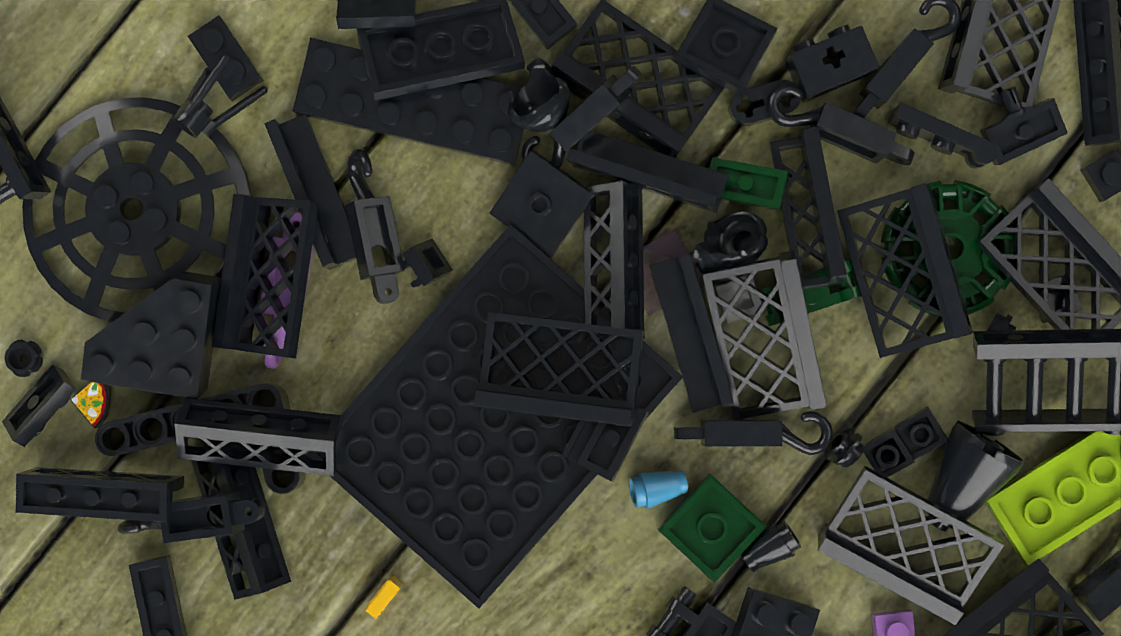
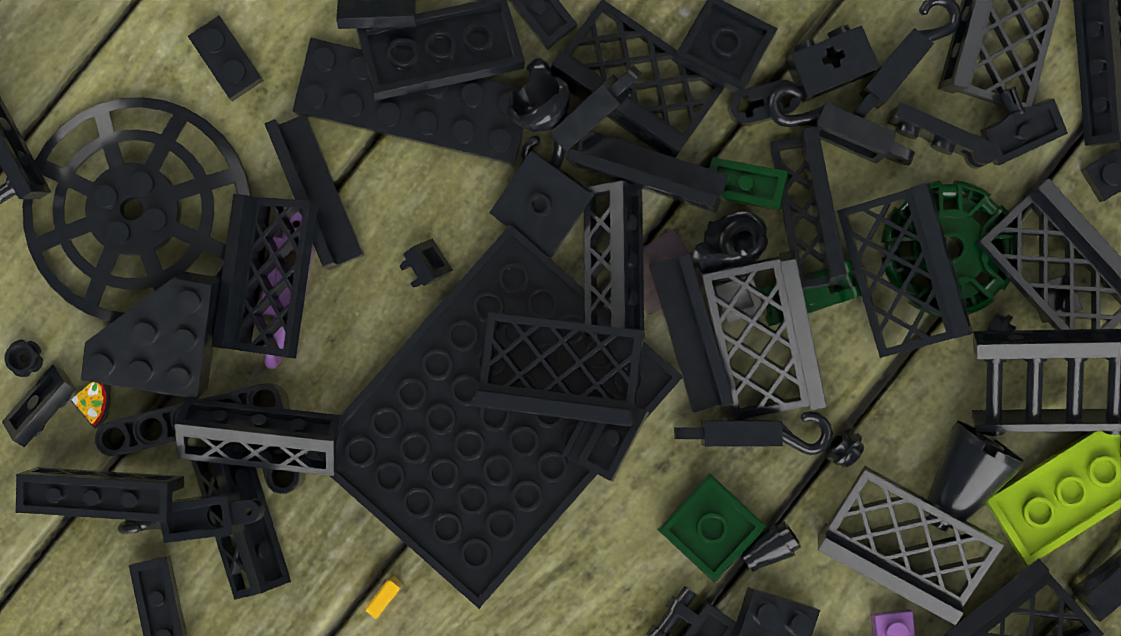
(195, 114): black plant -> none
(370, 226): black piece -> none
(656, 487): dark azure cone -> none
(904, 443): black slope -> none

